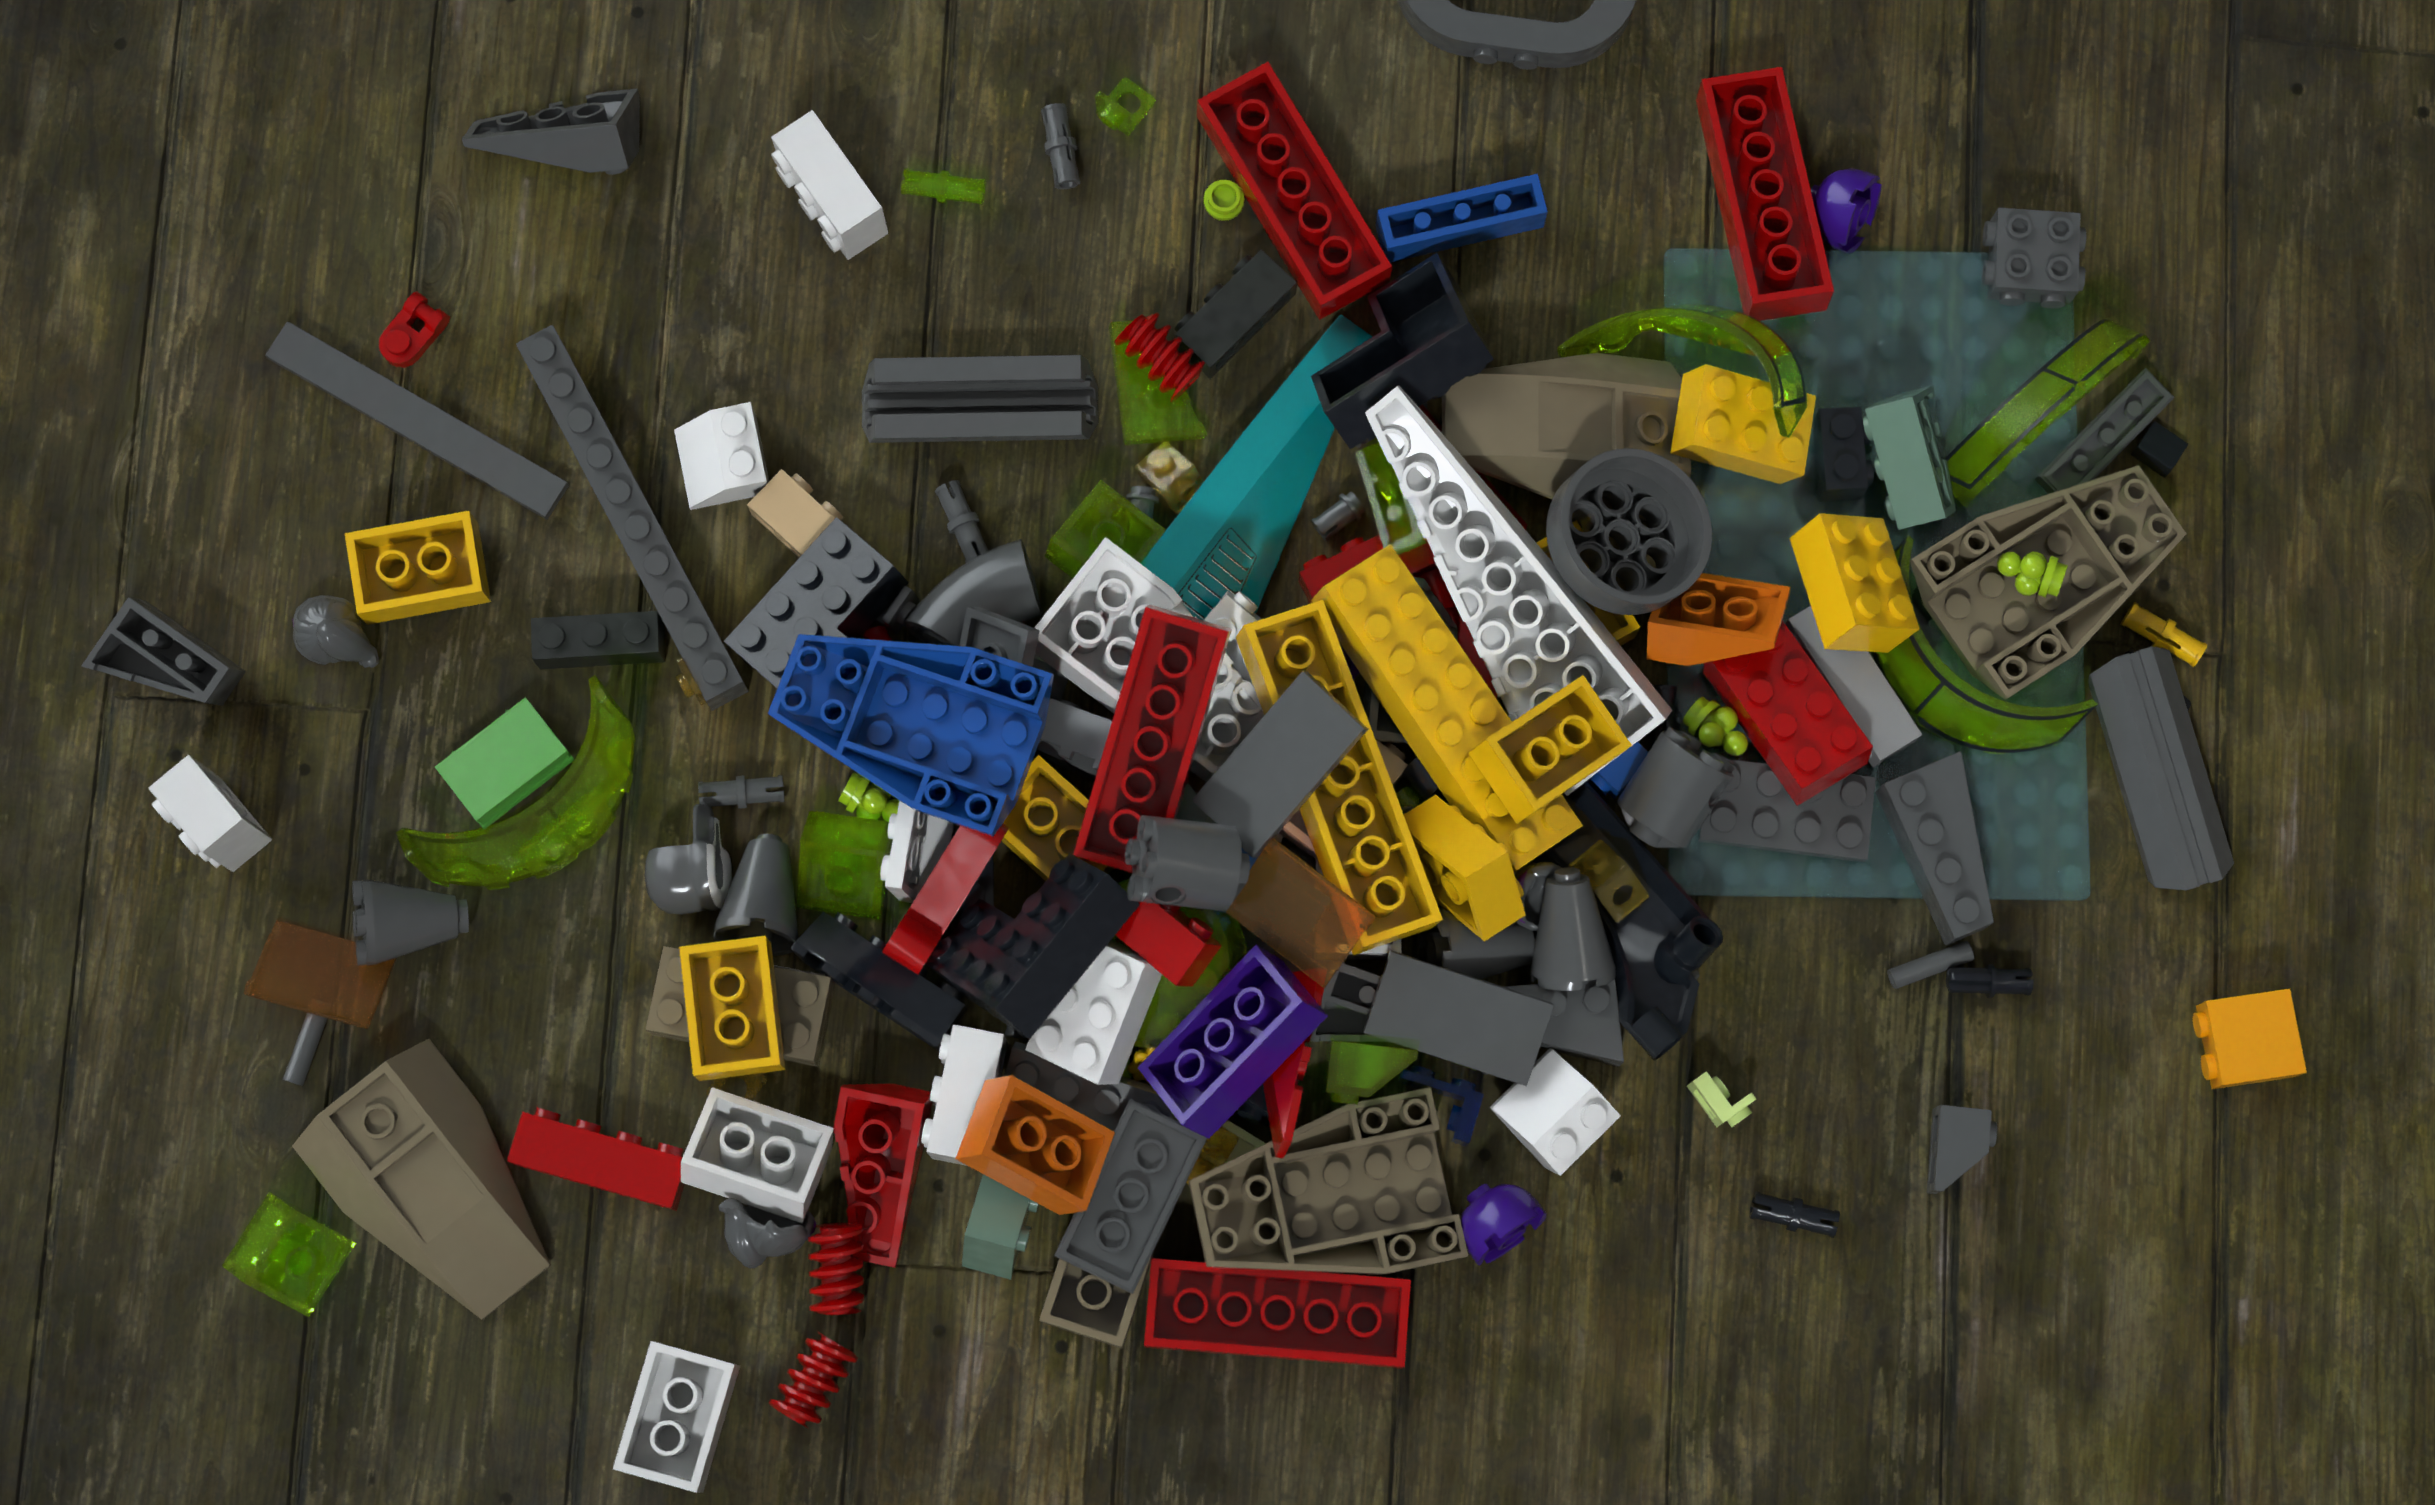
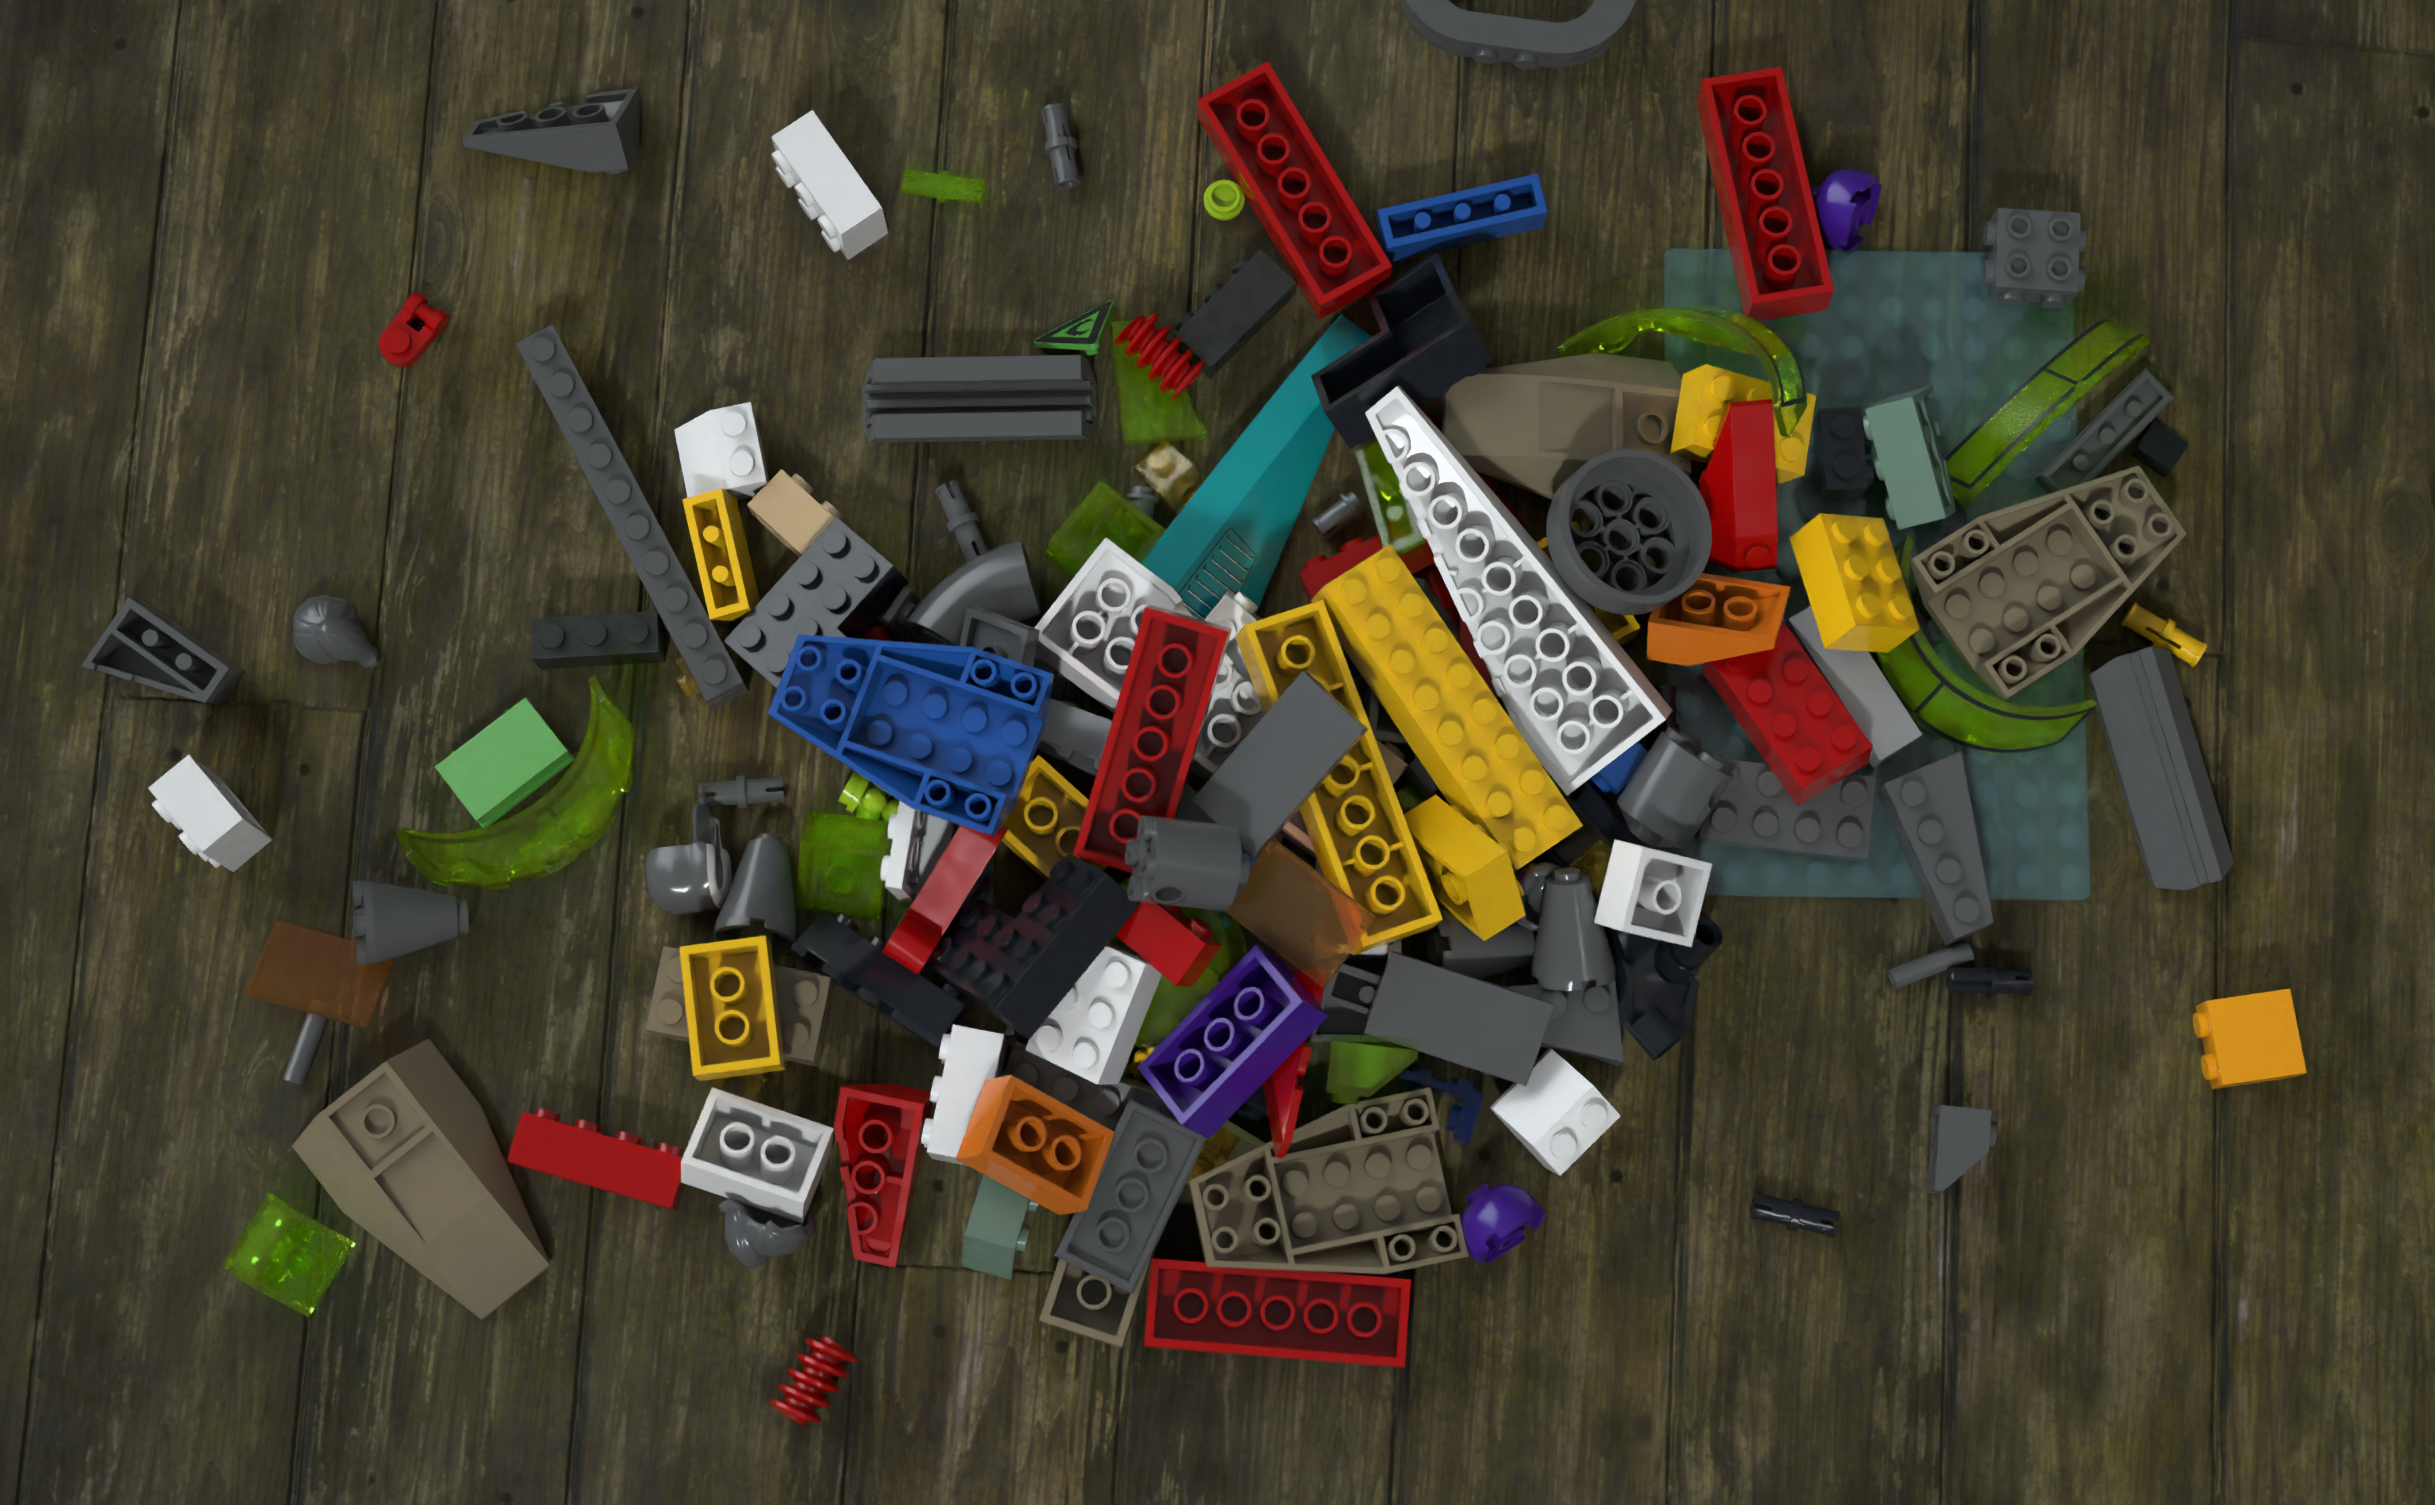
(417, 420): dark grey tile -> none
(417, 567): yellow brick -> none
(676, 1417): white brick -> none
(722, 556): none -> yellow brick
(837, 1268): red piece -> none
(1081, 333): none -> piece
(1115, 115): clear neon green bracket -> none
(1549, 749): yellow brick -> none
(1652, 893): none -> white brick
(1713, 1097): yellowish green bracket -> none
(1715, 726): lime piece -> none
(1742, 489): none -> red wedge
(2033, 573): lime piece -> none

